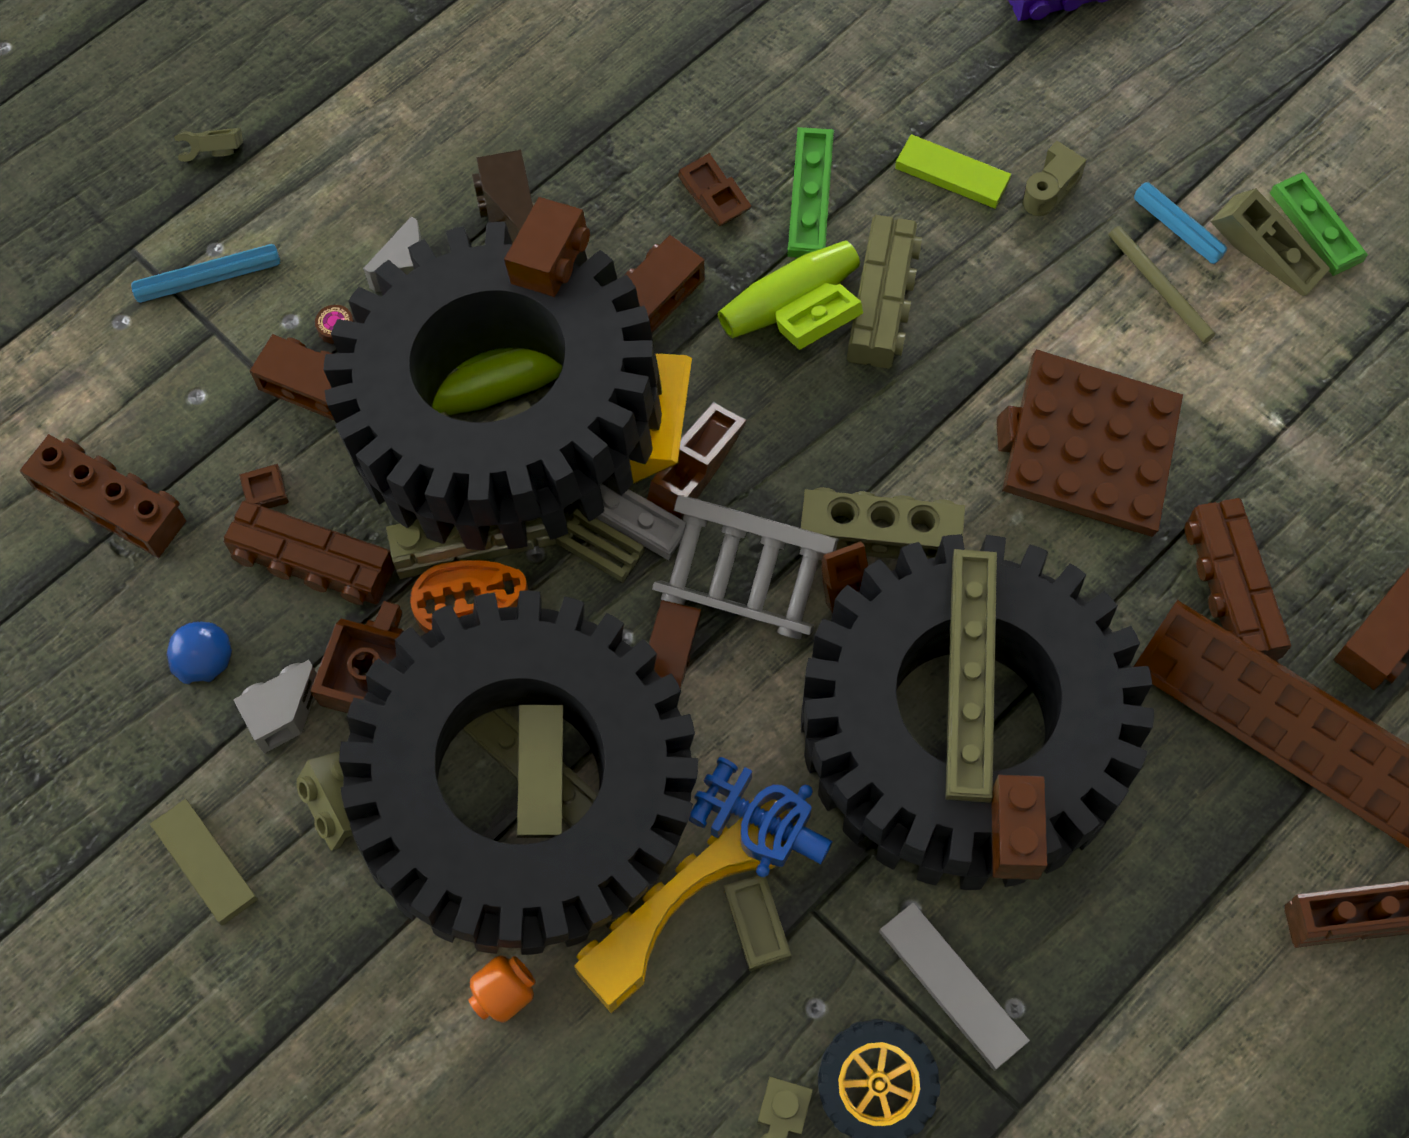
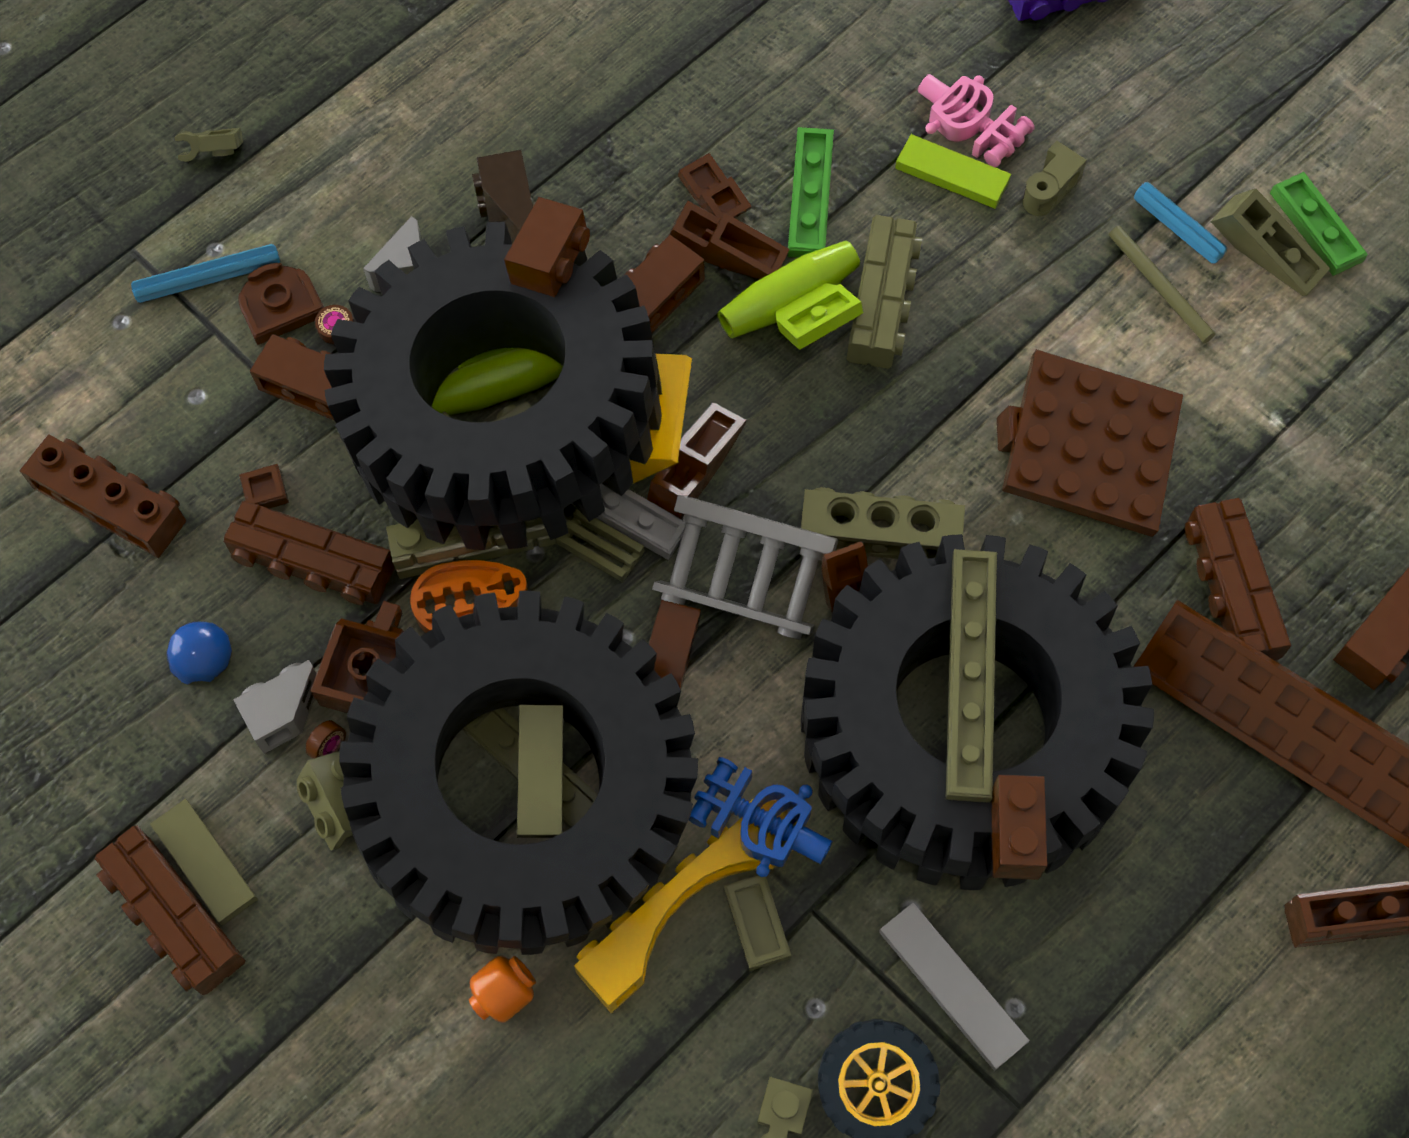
(169, 911): none -> reddish brown brick
(278, 301): none -> reddish brown tile
(325, 739): none -> reddish brown tile
(728, 242): none -> reddish brown slope
(961, 120): none -> bright pink torso

